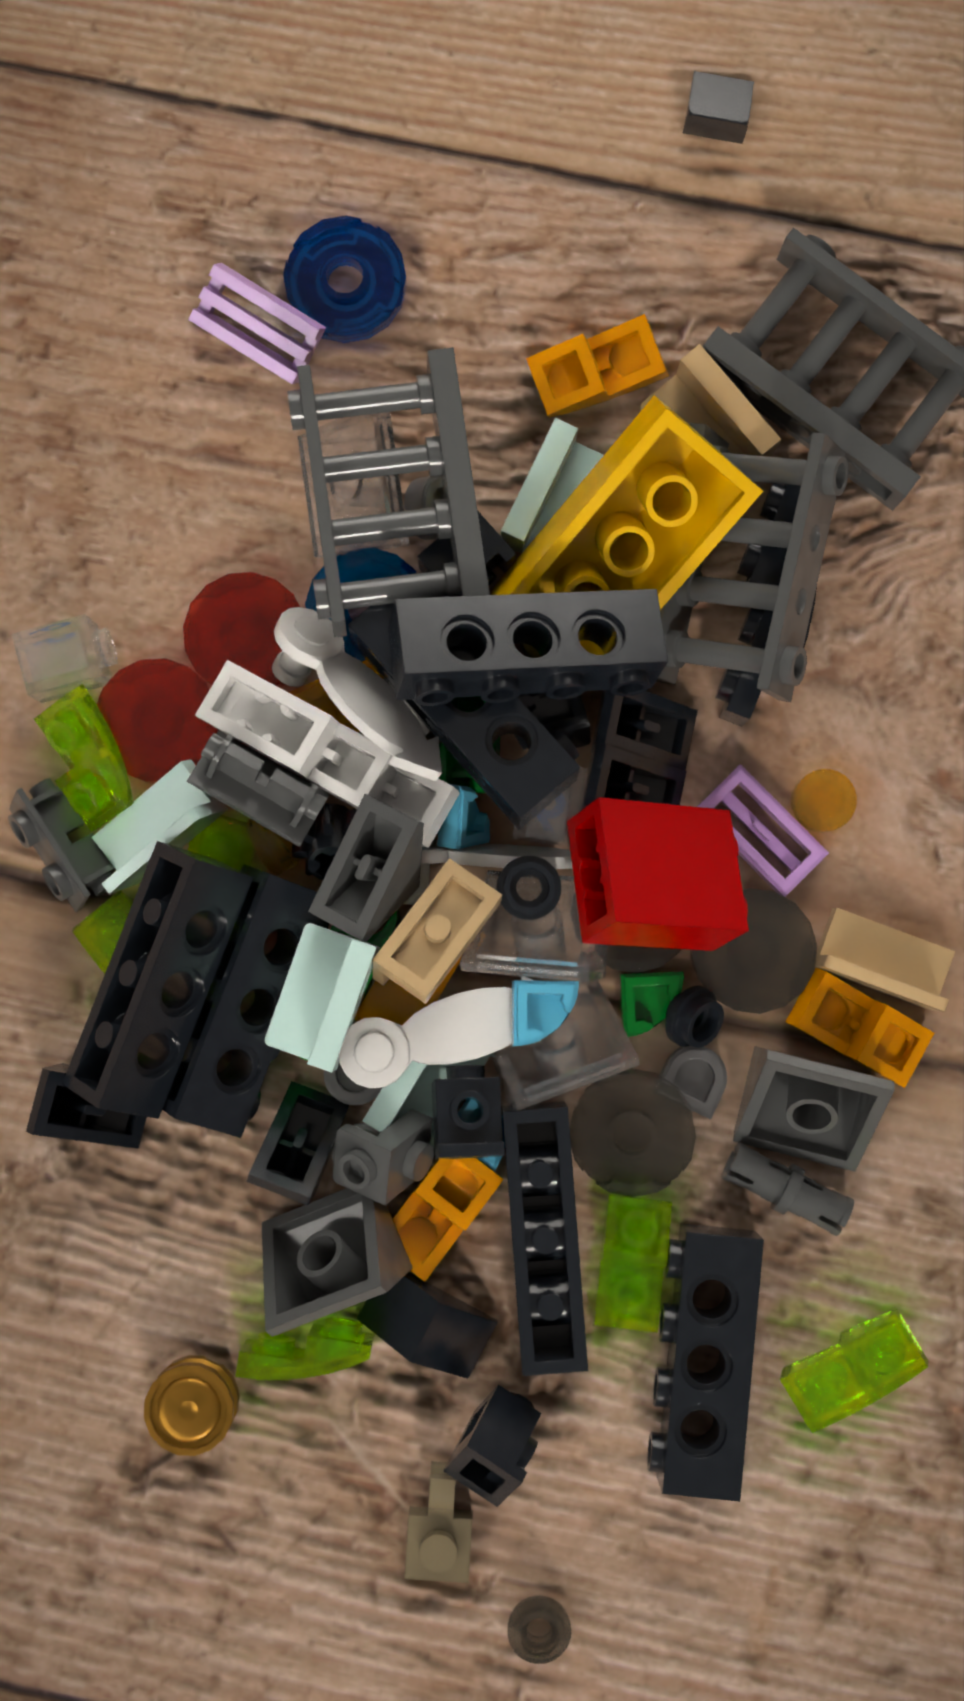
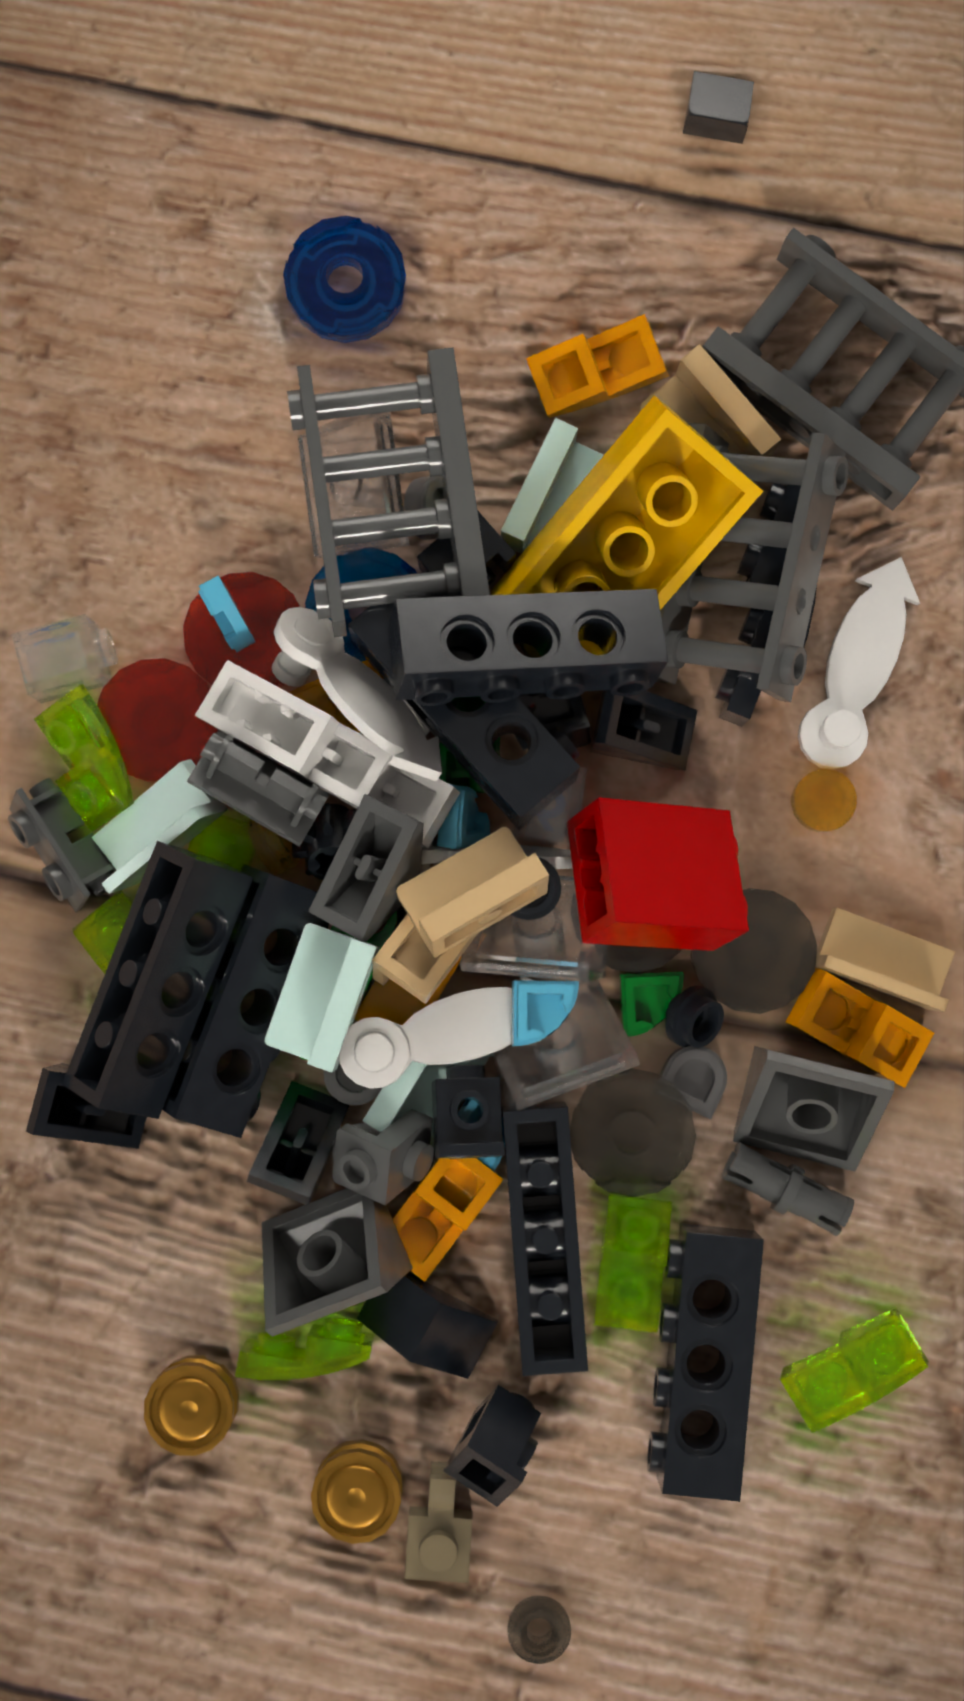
(212, 298): lavender tile -> none
(226, 614): none -> medium azure tile
(357, 1491): none -> pearl gold wheel
(472, 890): none -> tan panel
(632, 777): black slope -> none
(782, 817): lavender tile -> none
(858, 667): none -> white brick

